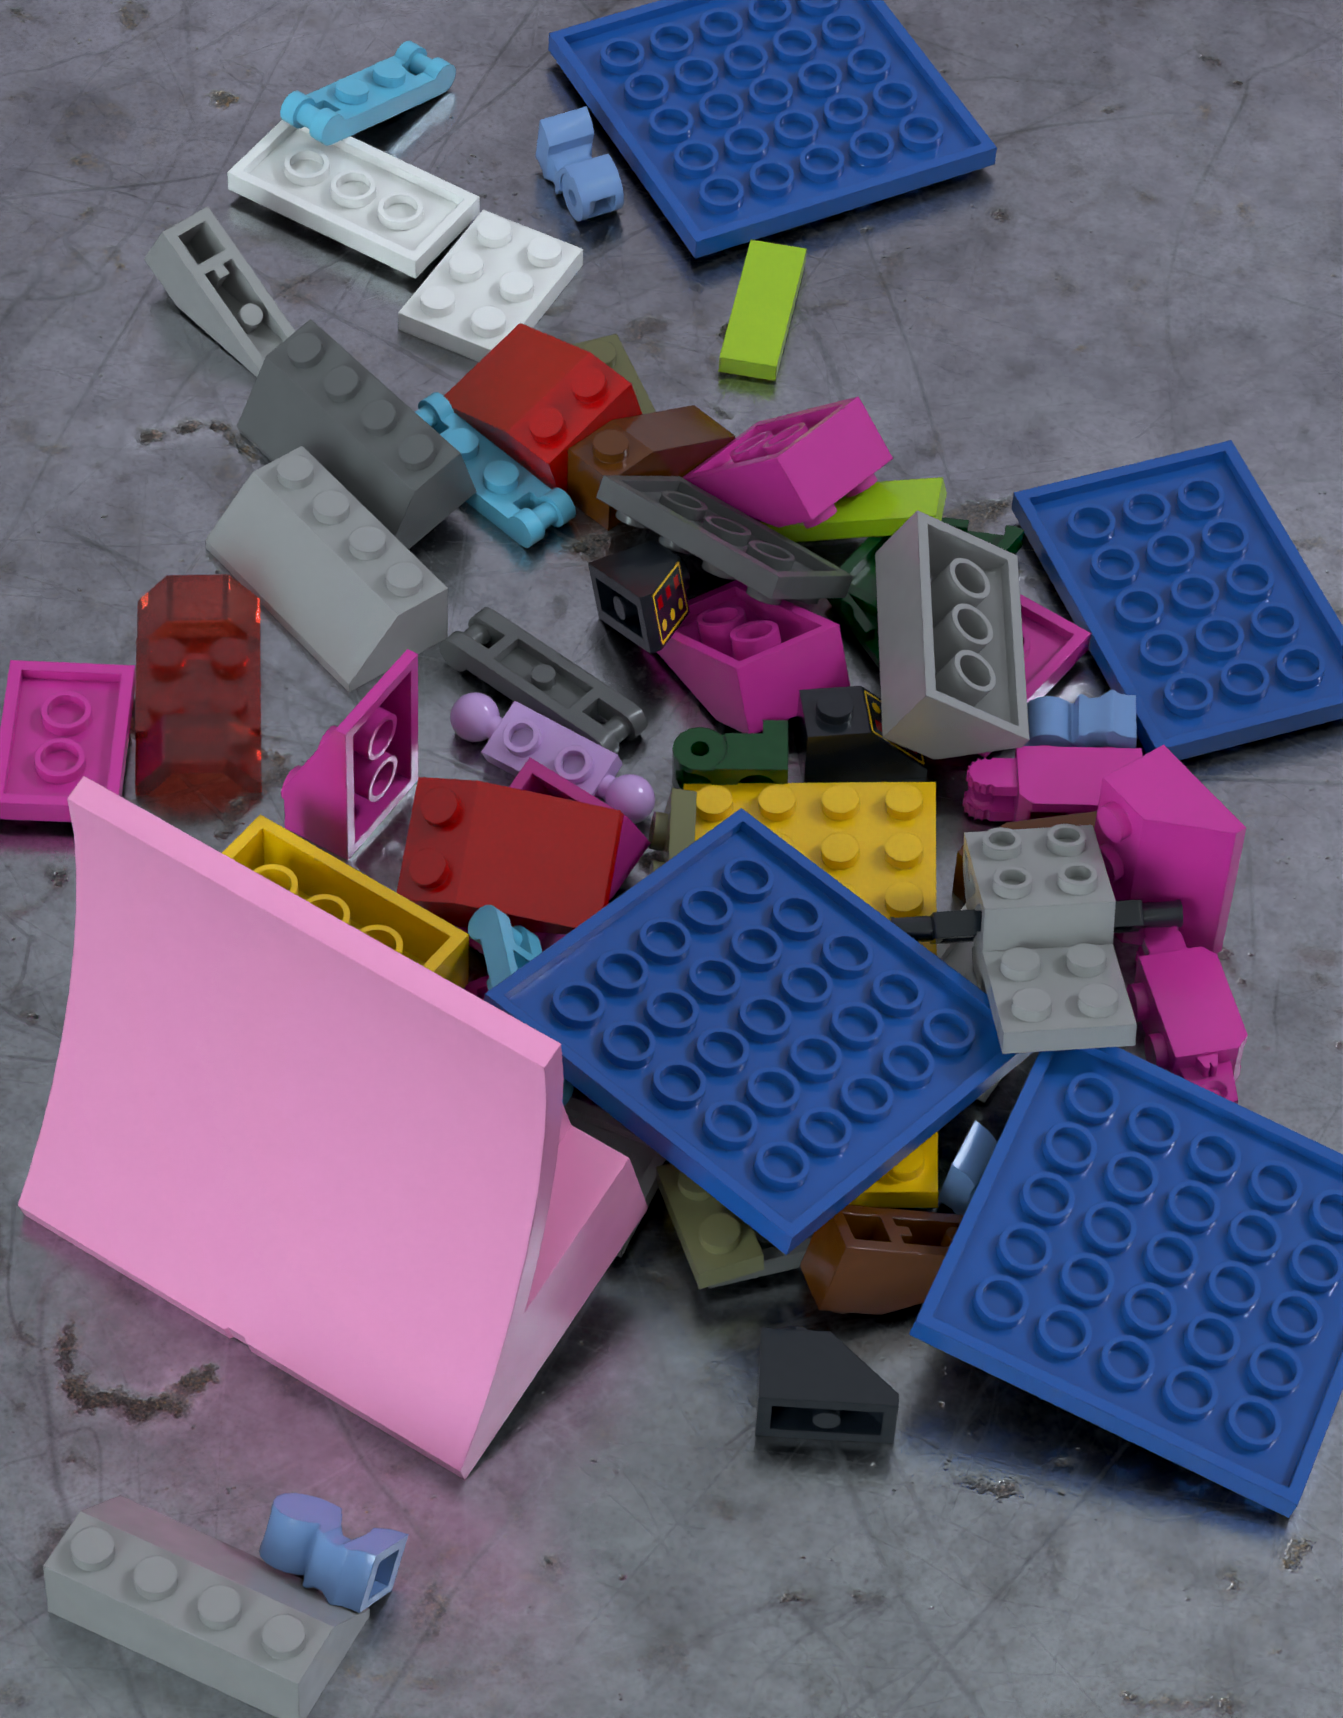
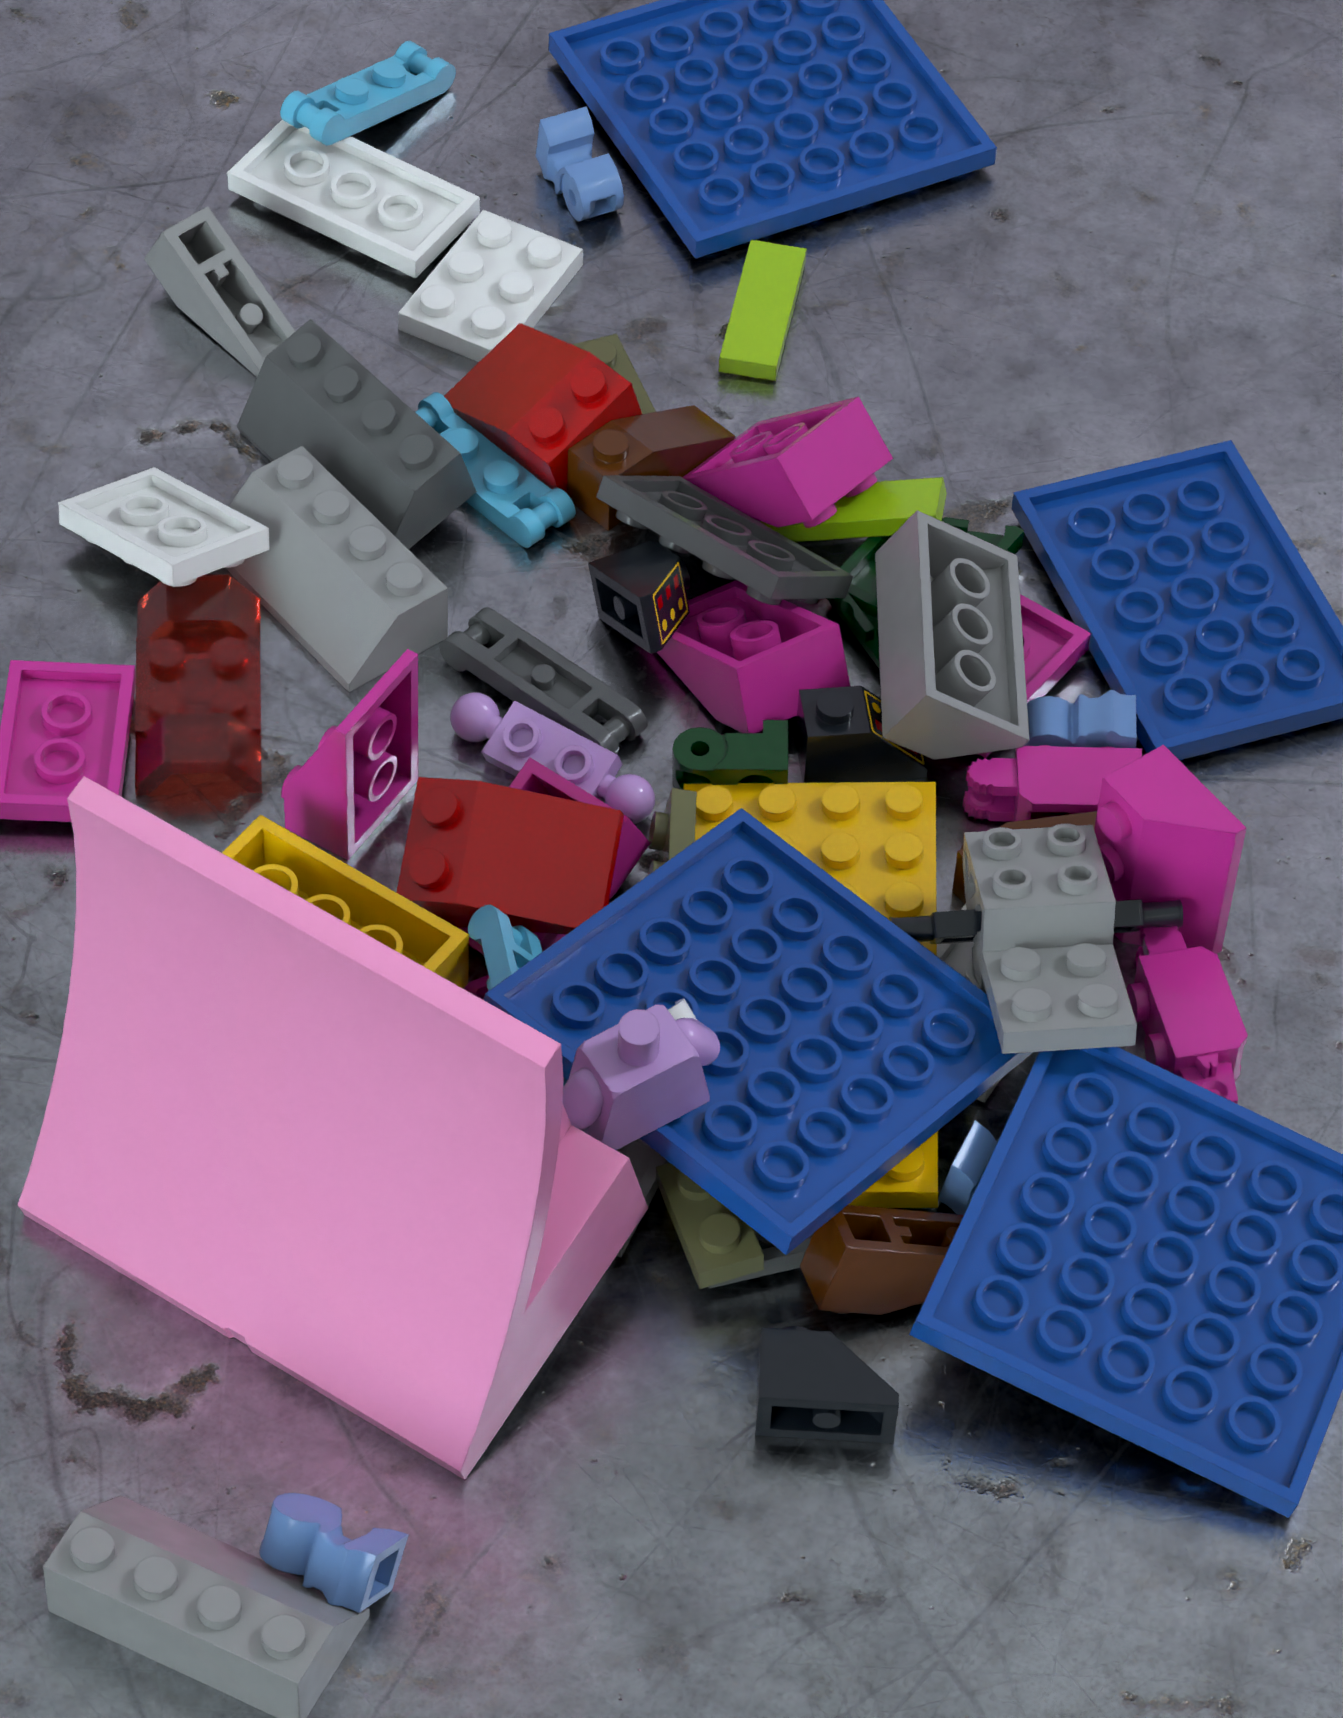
(164, 527): none -> white plate
(640, 1074): none -> lavender torso

